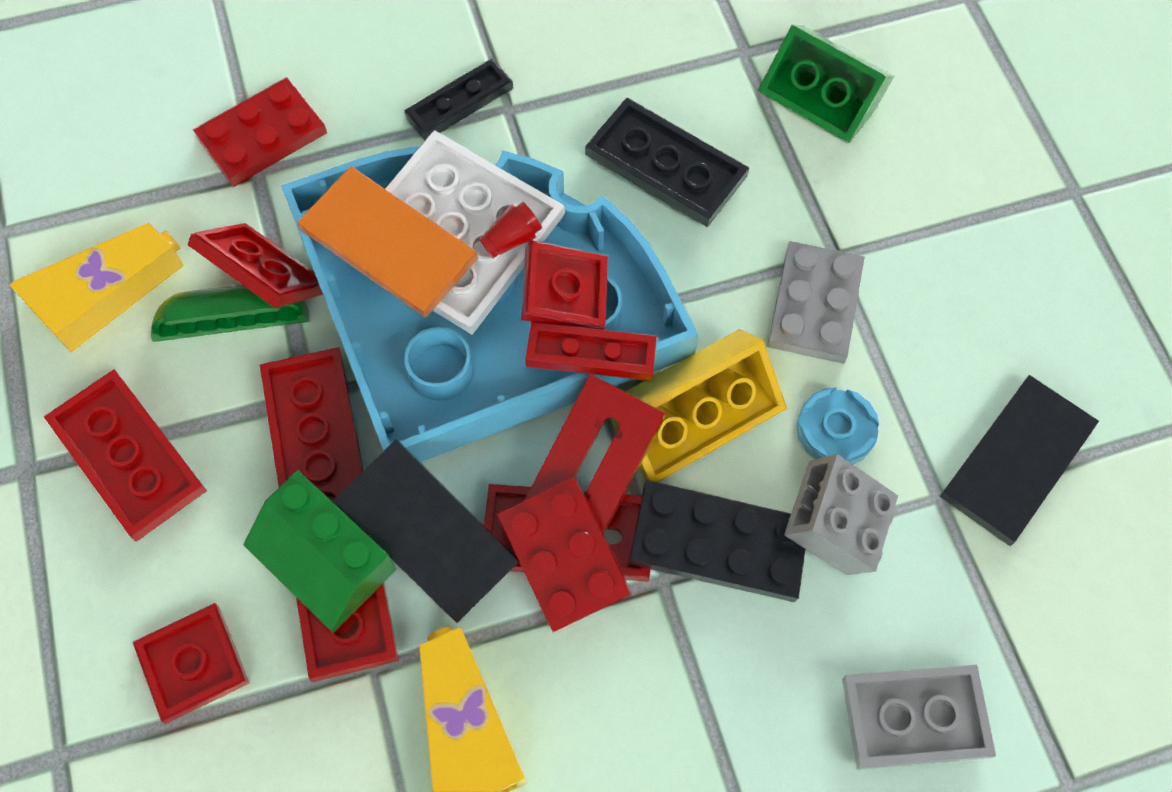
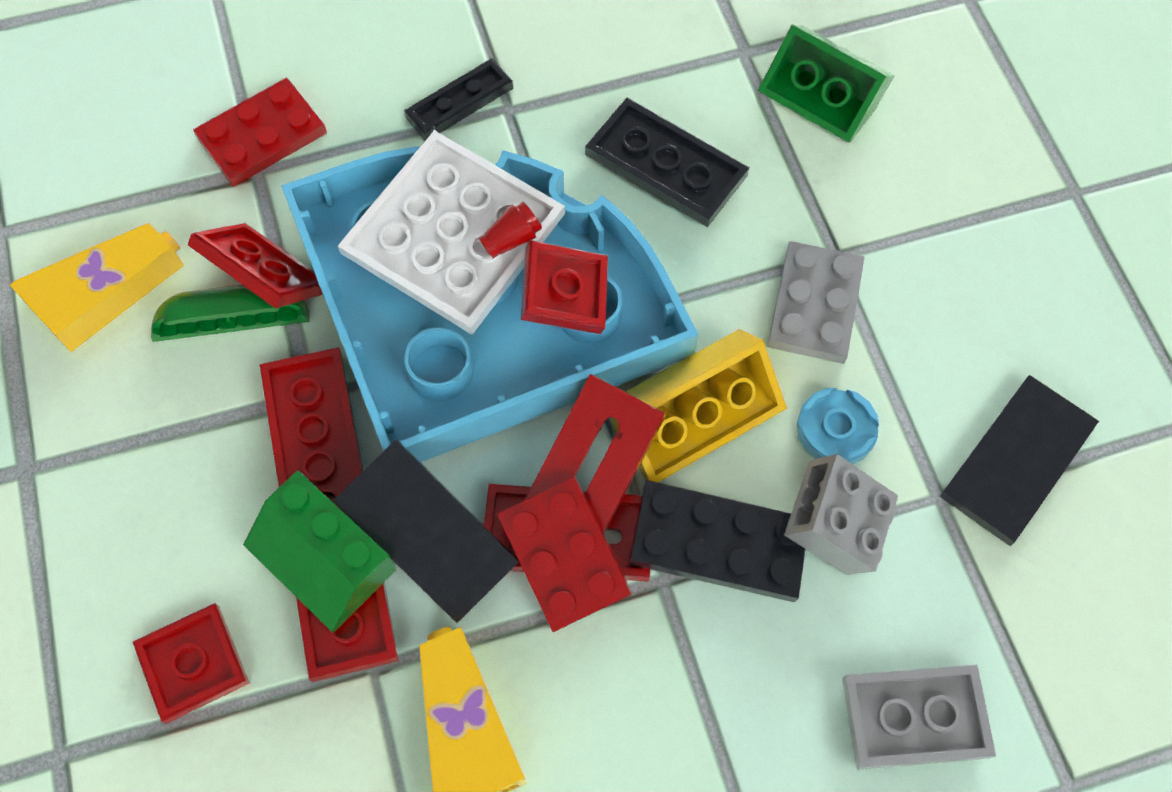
(125, 455): red plate -> none
(388, 241): orange tile -> none
(591, 351): red plate -> none

